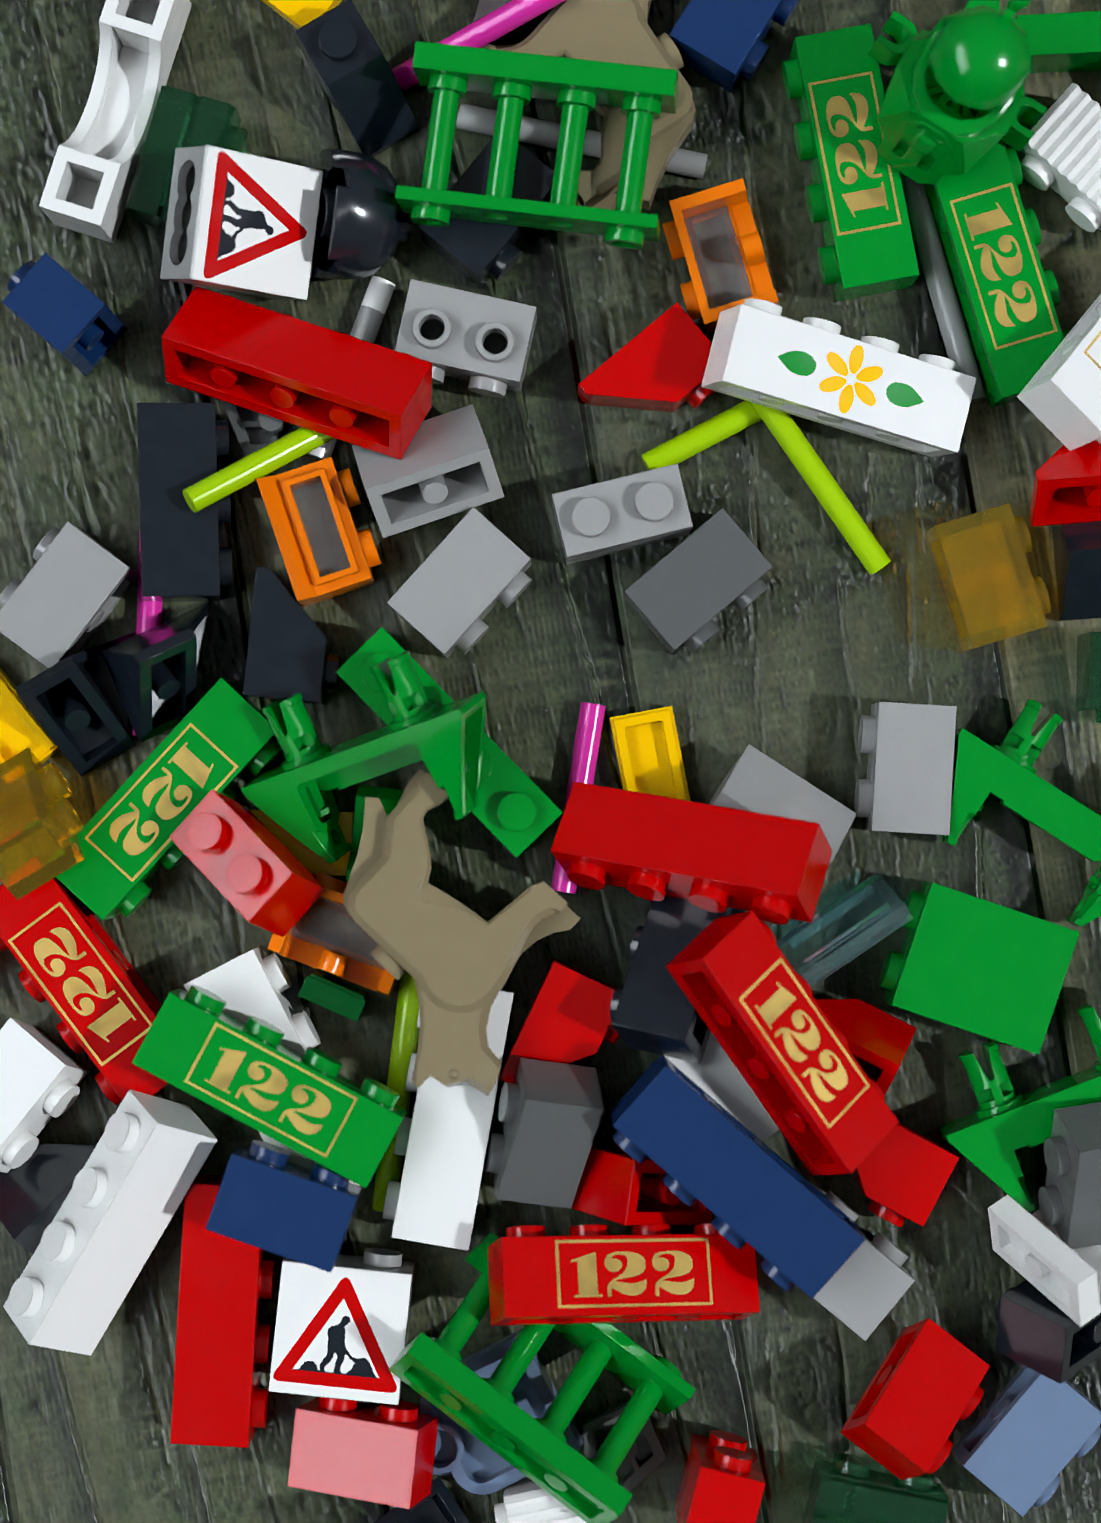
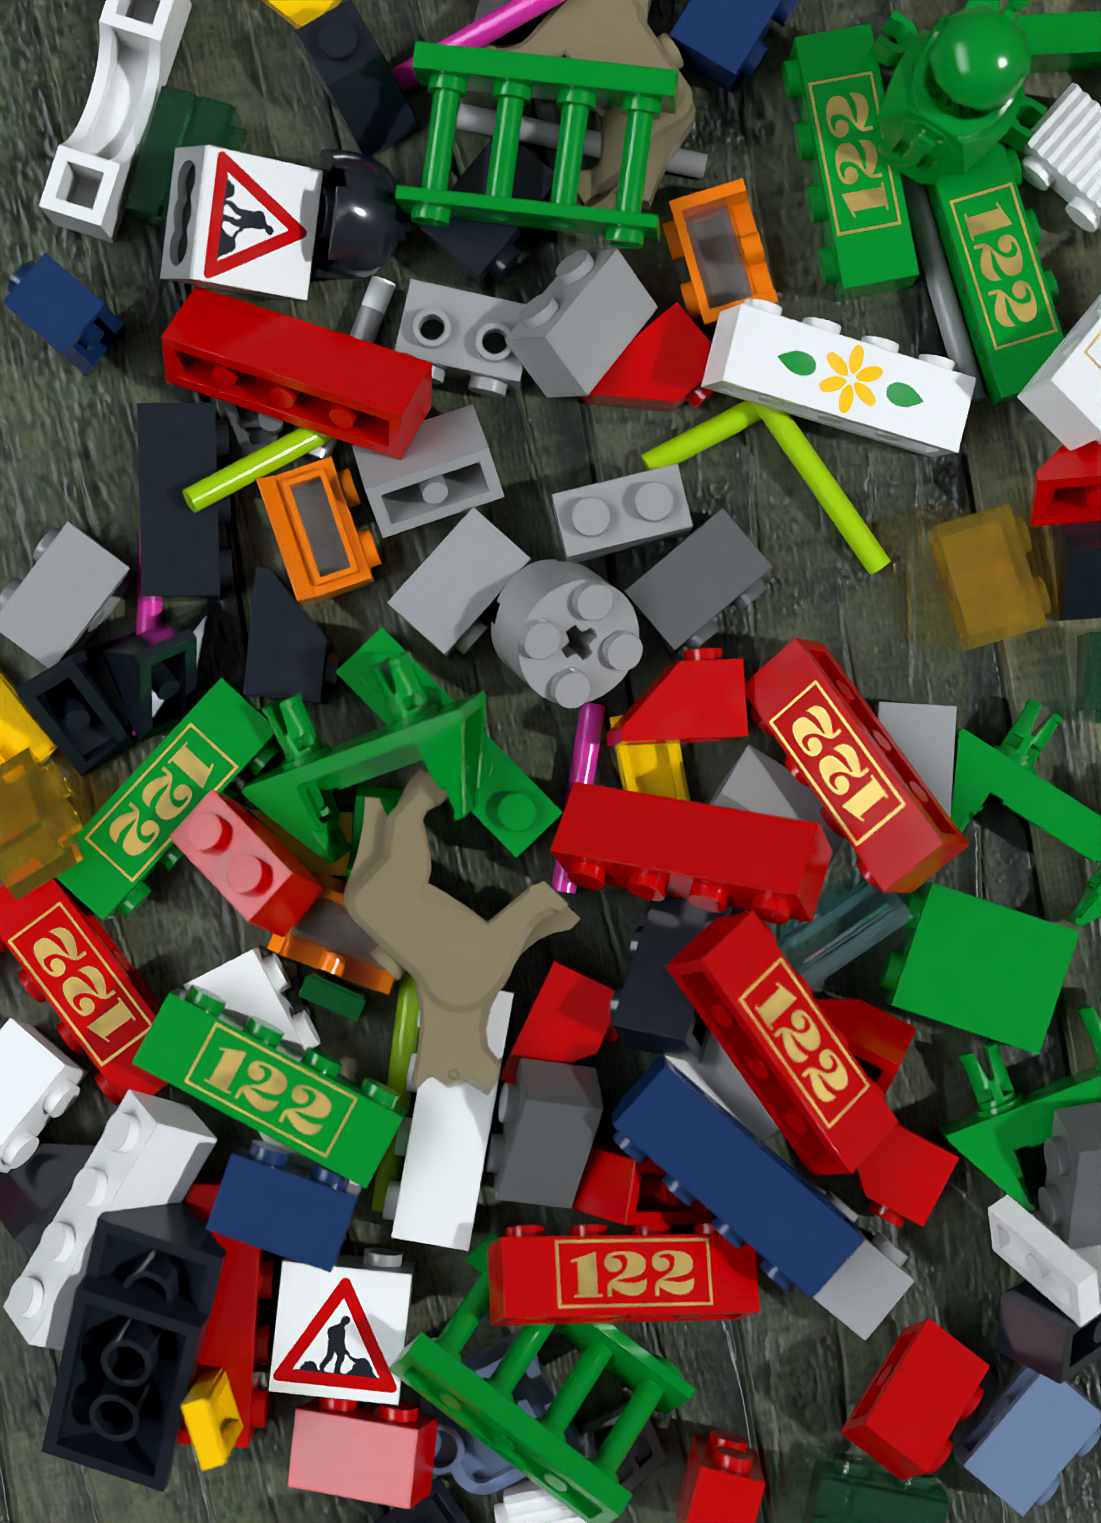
(135, 1342): none -> black slope
(212, 1418): none -> yellow tile
(565, 632): none -> light grey brick
(580, 322): none -> light grey brick
(688, 704): none -> red slope
(852, 768): none -> red brick

